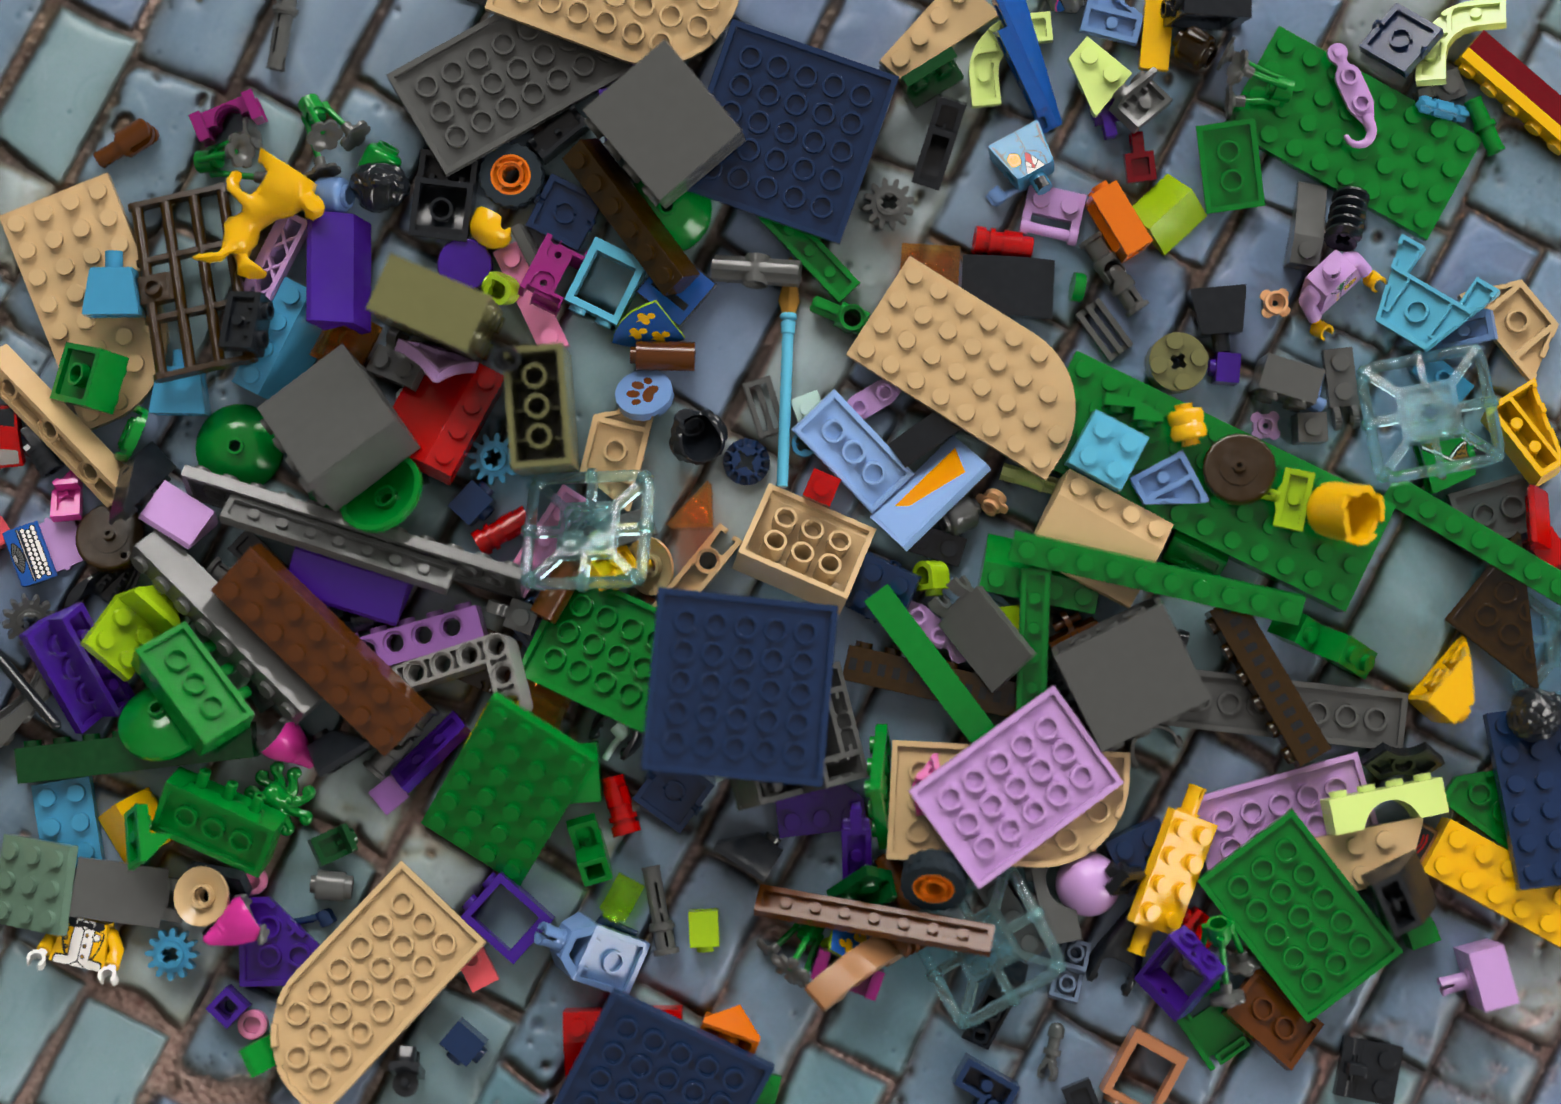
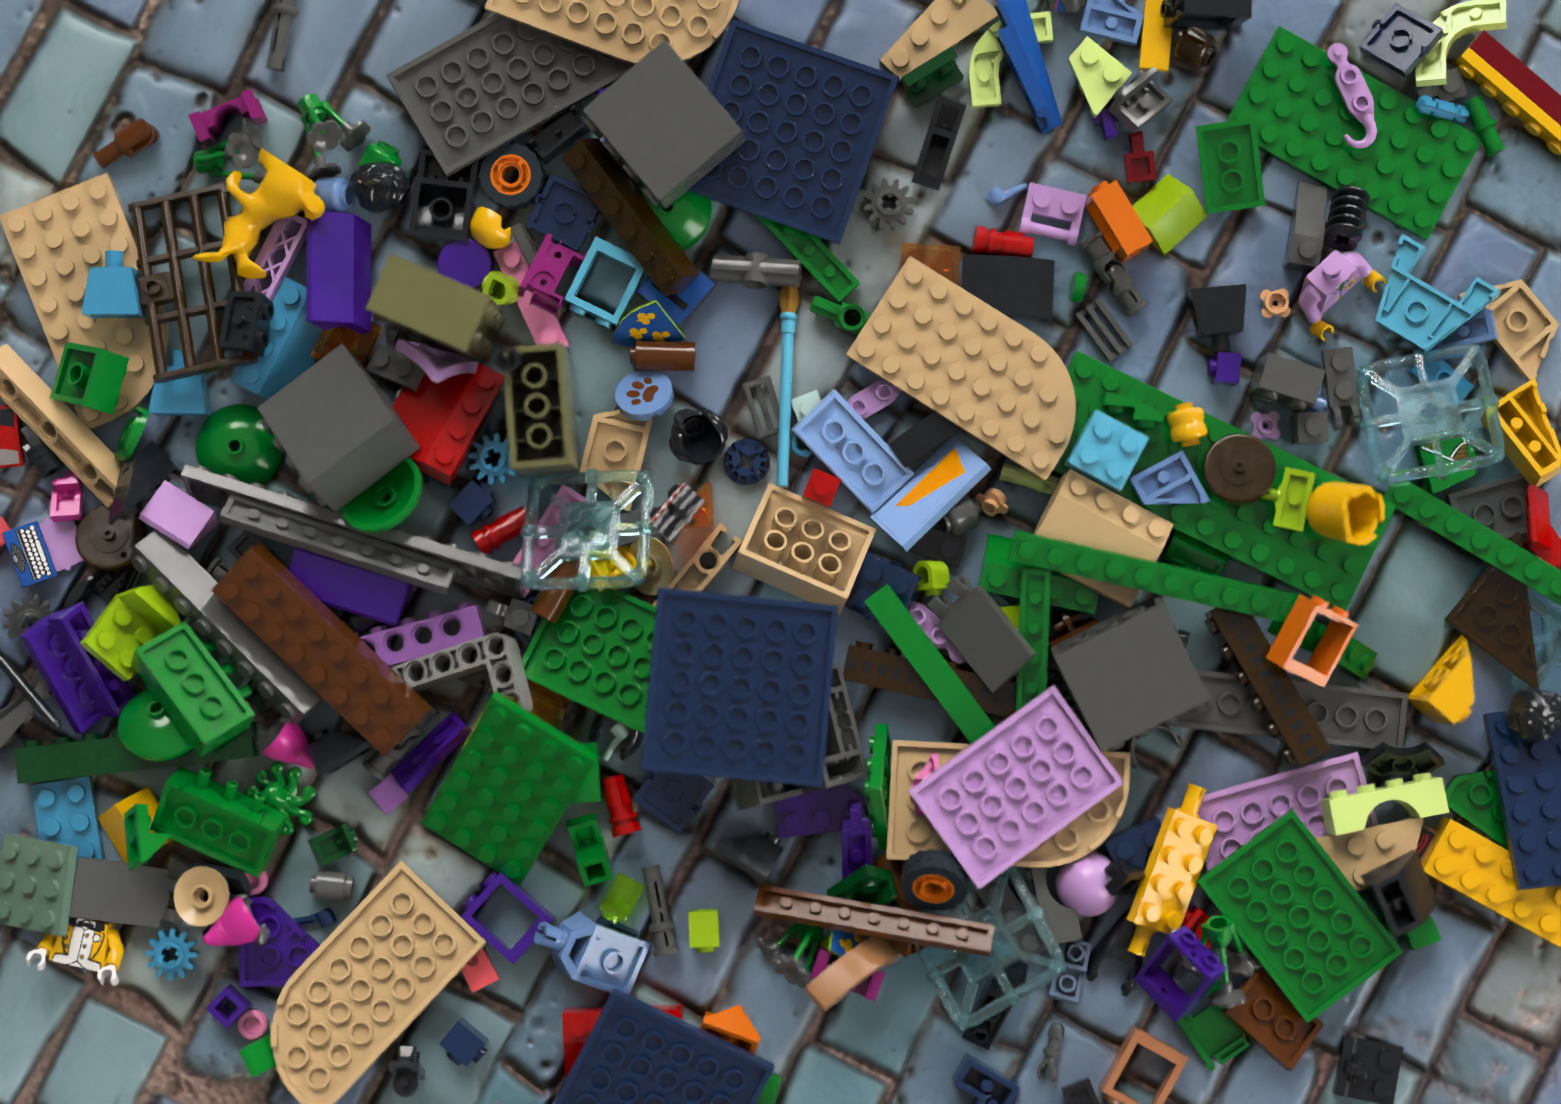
(676, 511): none -> black hips
(1024, 158): torso -> none
(1192, 361): olive brick -> none
(1277, 86): plant -> none
(1329, 647): none -> orange window
(1482, 975): lavender brick -> none

